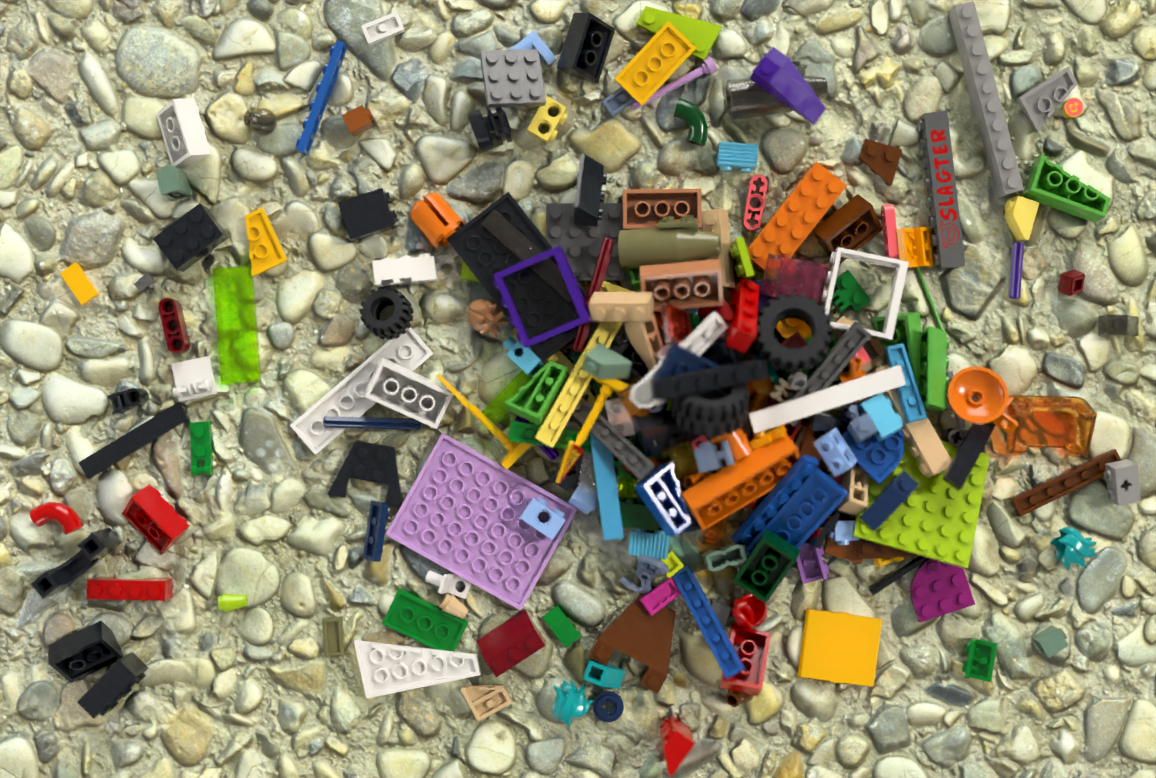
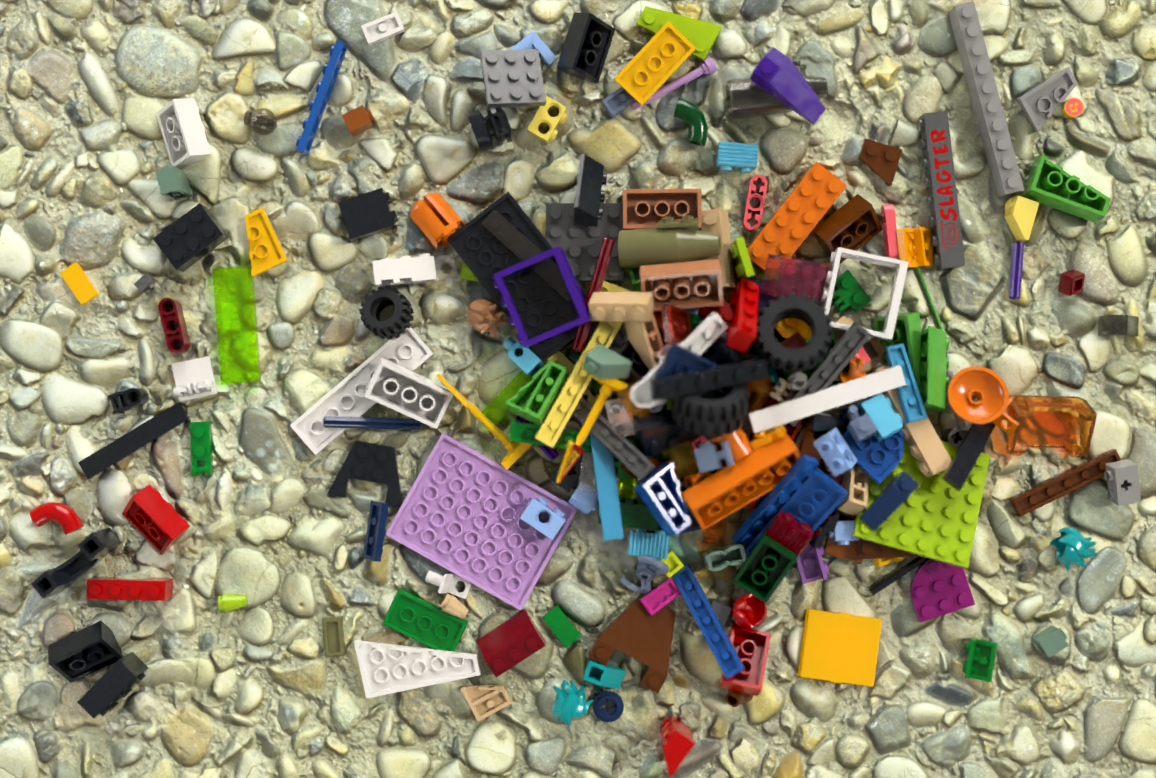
(789, 532): none -> dark red brick

